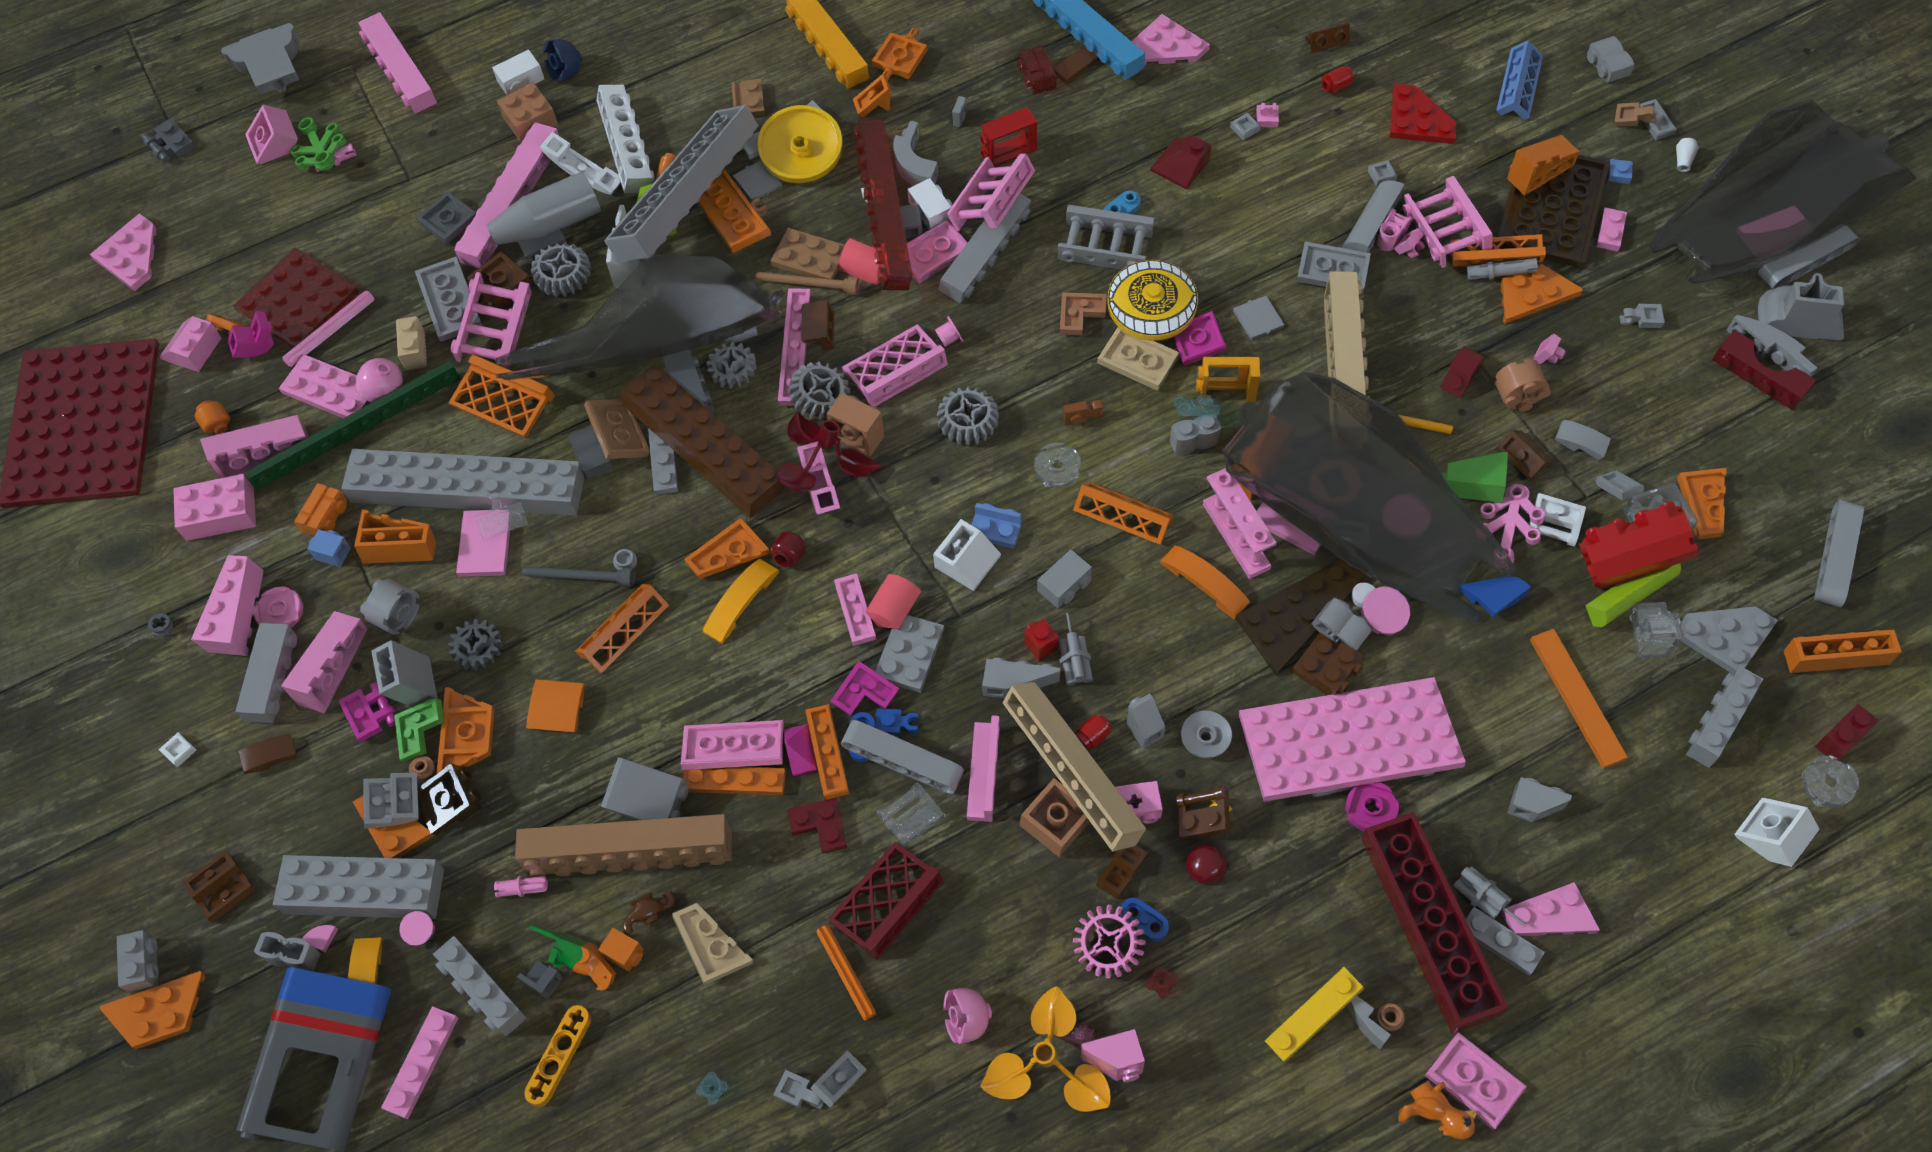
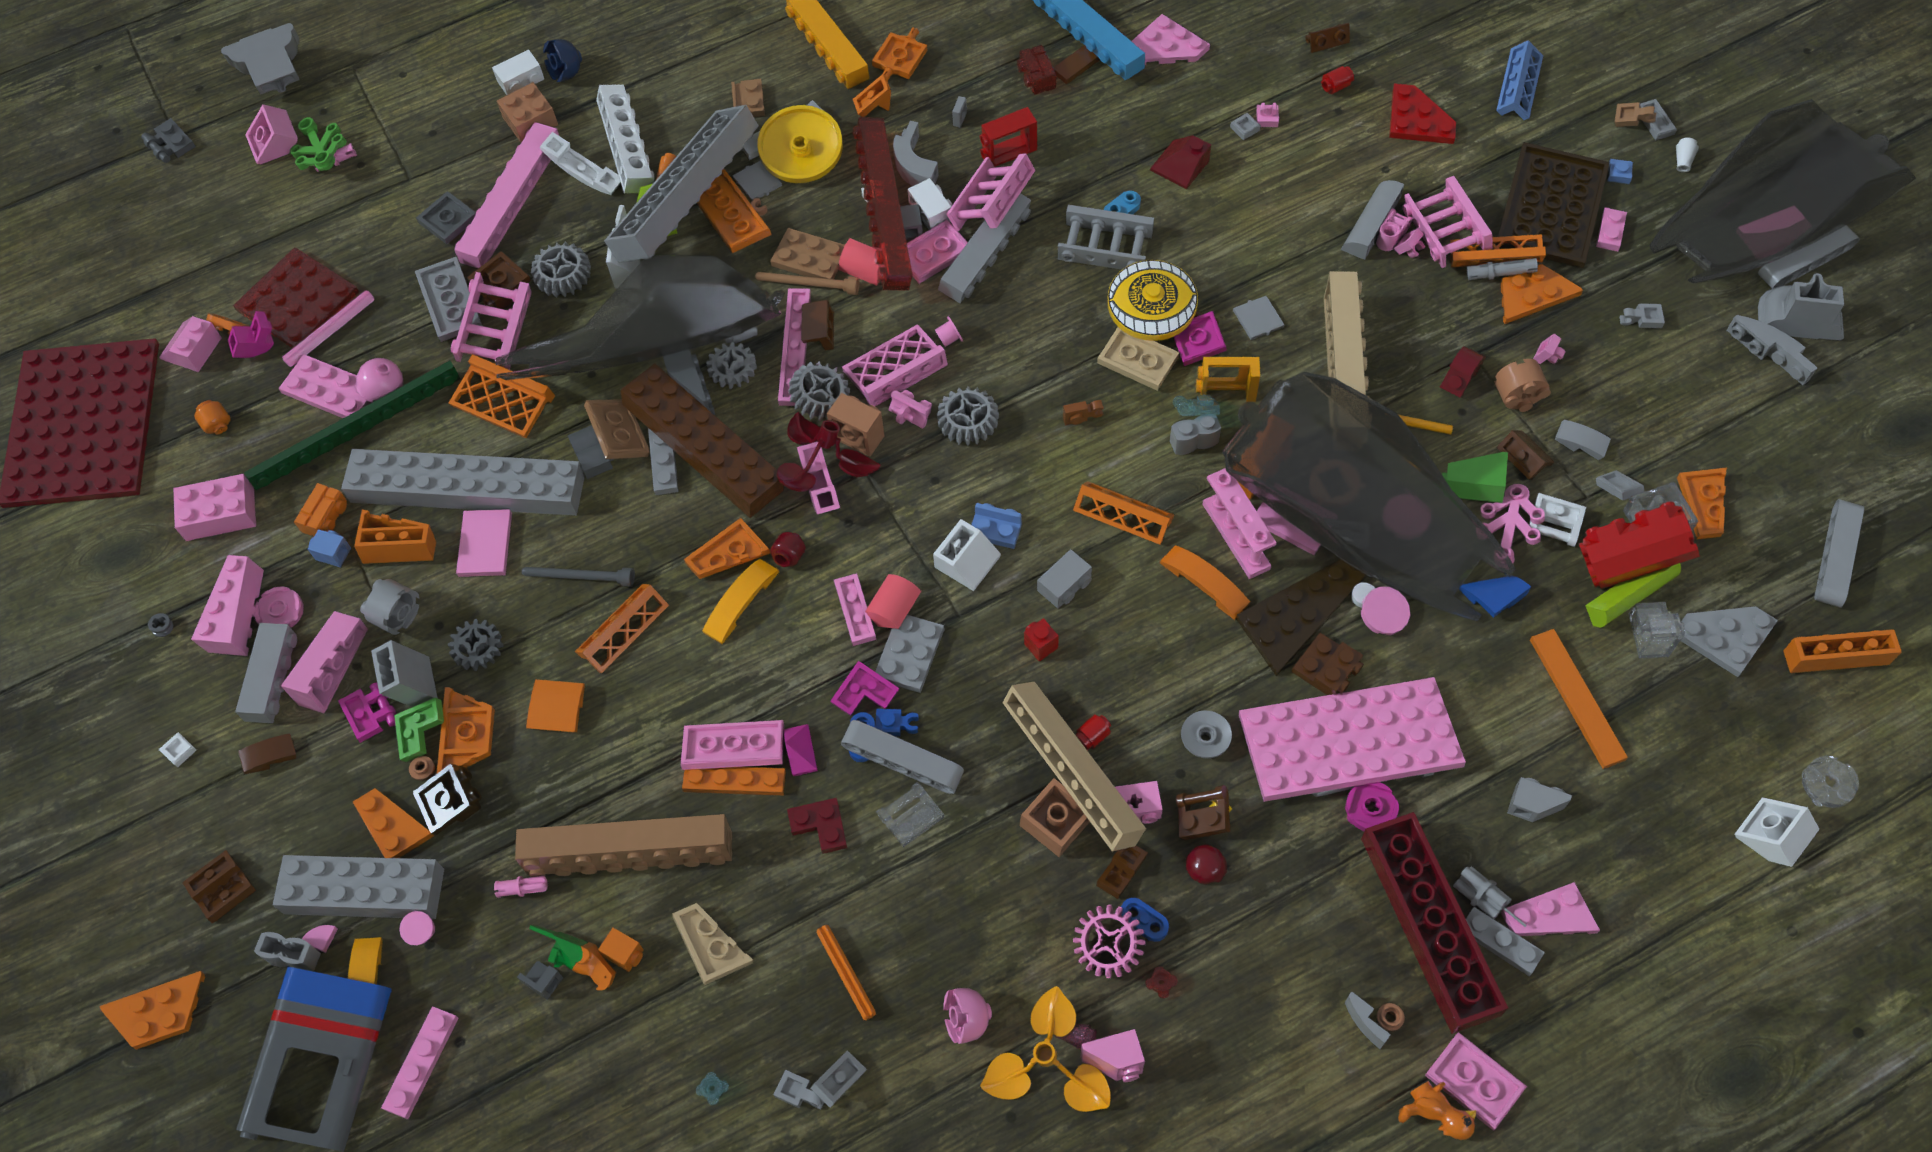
(129, 252): bright pink plate -> none
(137, 962): light grey brick -> none
(247, 447): bright pink wedge -> none
(390, 800): light grey slope -> none
(396, 62): bright pink brick -> none
(411, 343): tan brick -> none
(477, 983): light grey brick -> none
(500, 517): clear plate -> none
(539, 216): light grey piece -> none
(562, 1057): light orange beam -> none
(624, 558): light grey plate -> none
(644, 792): light grey slope -> none
(647, 909): reddish brown piece -> none
(827, 752): orange tile -> none
(905, 907): dark red fence -> none
(908, 409): none -> bright pink hips
(983, 770): bright pink fence -> none
(1002, 674): light grey slope -> none
(1061, 476): clear plate -> none
(1075, 658): light grey piece -> none
(1080, 305): nougat plate -> none
(1145, 720): light grey slope -> none
(1314, 1014): yellow plate -> none
(1320, 259): light grey plate -> none
(1341, 624): light grey brick -> none
(1382, 172): light grey tile -> none
(1541, 163): orange wedge -> none
(1610, 59): light grey brick -> none
(1724, 716): light grey brick -> none
(1784, 386): dark red arch -> none
(1847, 732): dark red brick -> none

